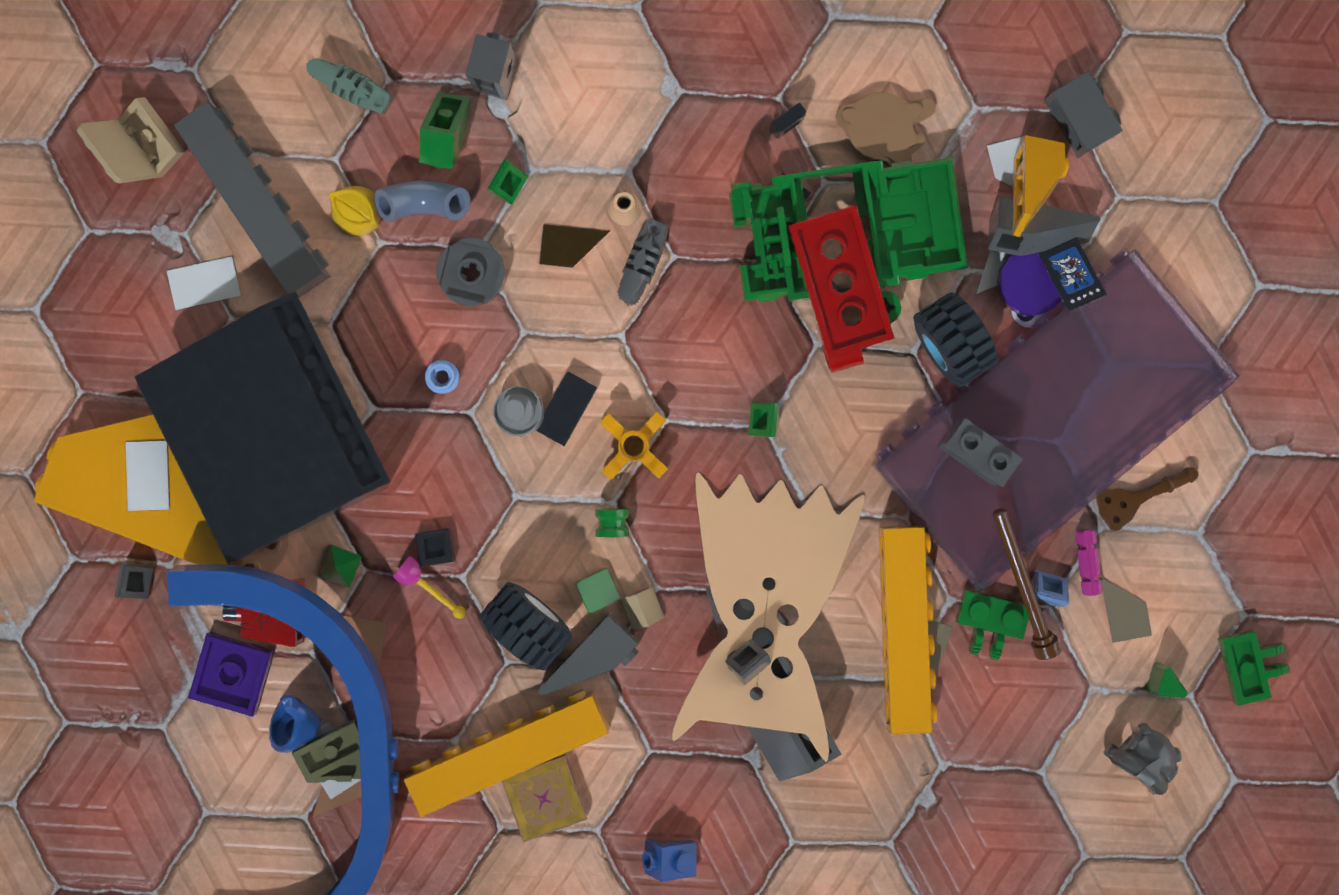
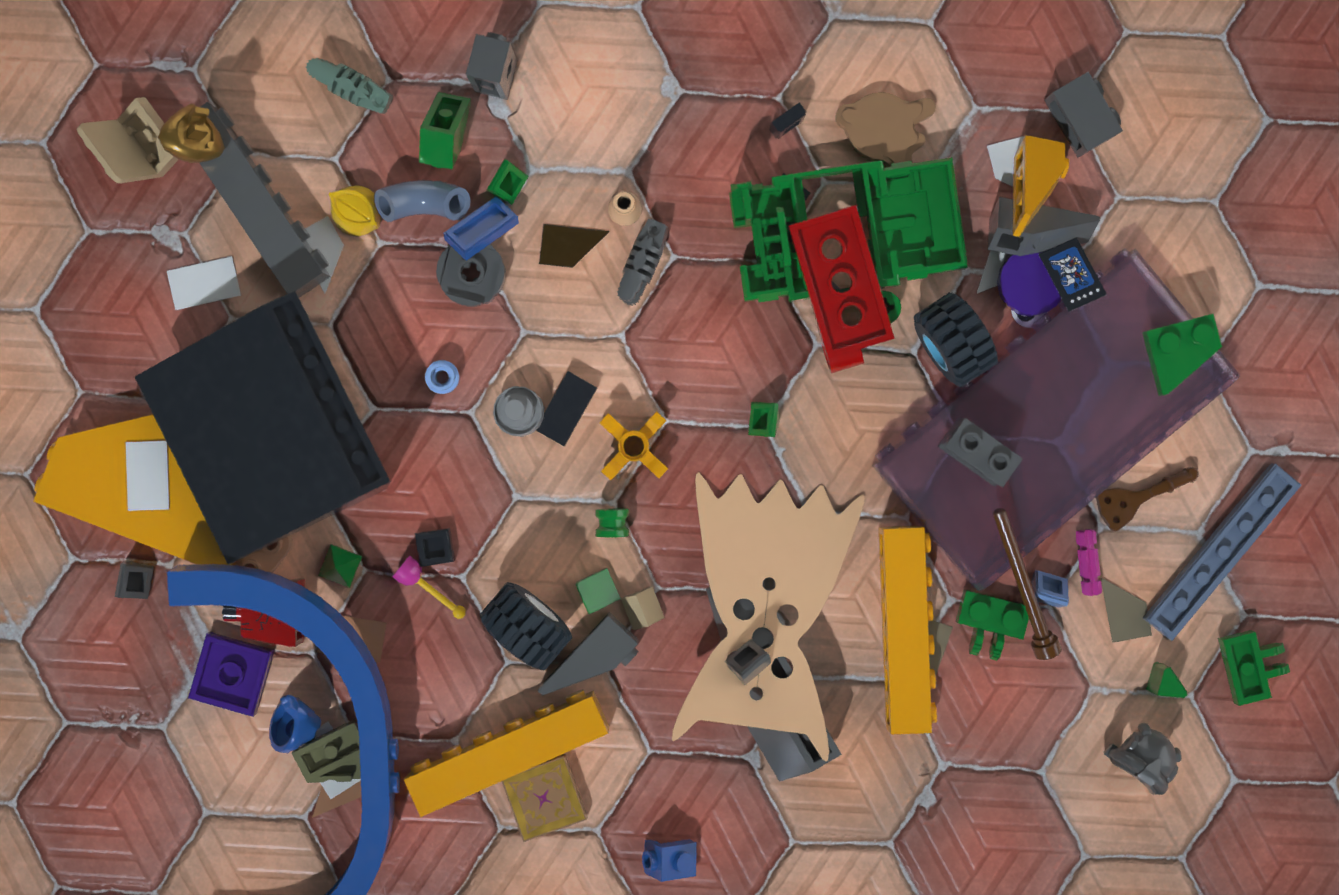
(191, 135): none -> pearl gold piece
(326, 239): none -> white sticker
(481, 228): none -> blue tile
(1180, 350): none -> green wing
(1222, 551): none -> sand blue tile

